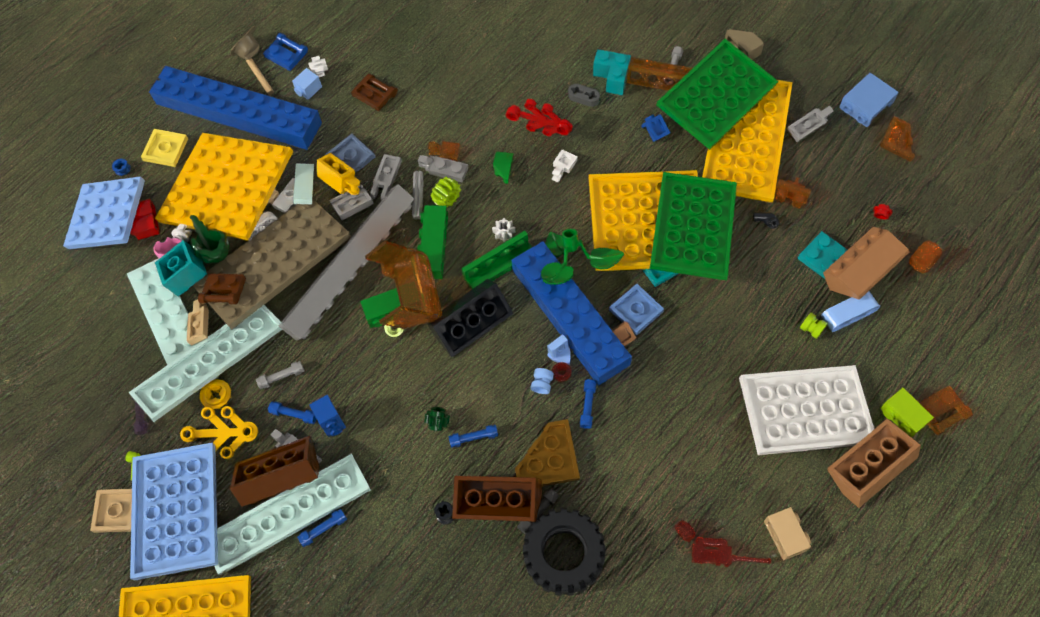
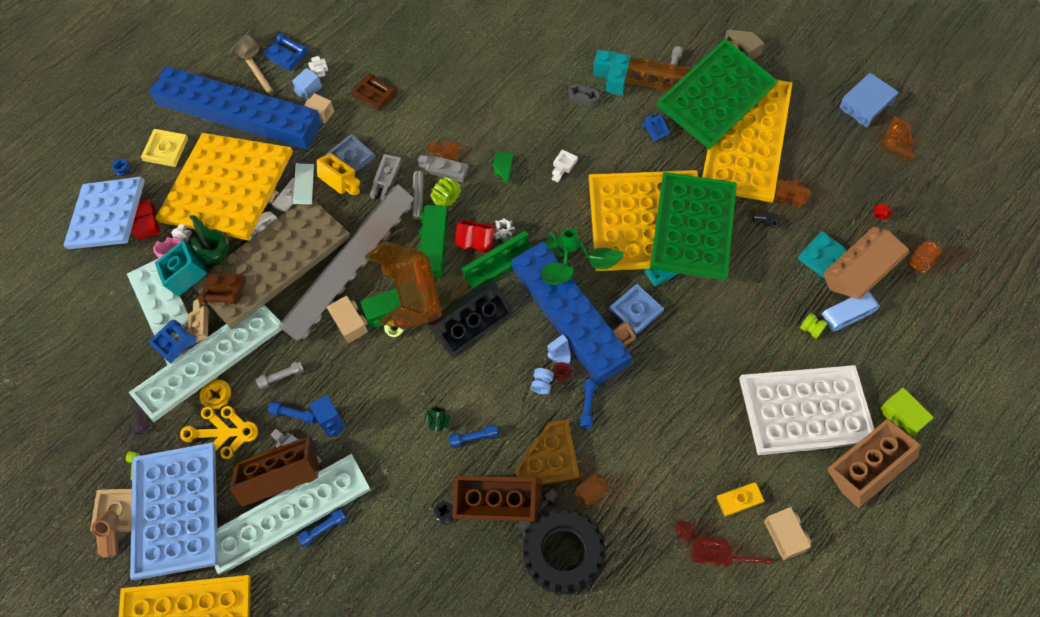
(106, 533): none -> medium nougat piece
(167, 346): none -> blue plate
(321, 104): none -> tan brick
(347, 319): none -> tan brick
(348, 204): light grey plate -> none
(475, 235): none -> red brick
(539, 120): red plant -> none
(592, 490): none -> clear orange brick
(740, 499): none -> yellow plate
(809, 123): light grey hinge -> none
(941, 403): clear orange plate -> none

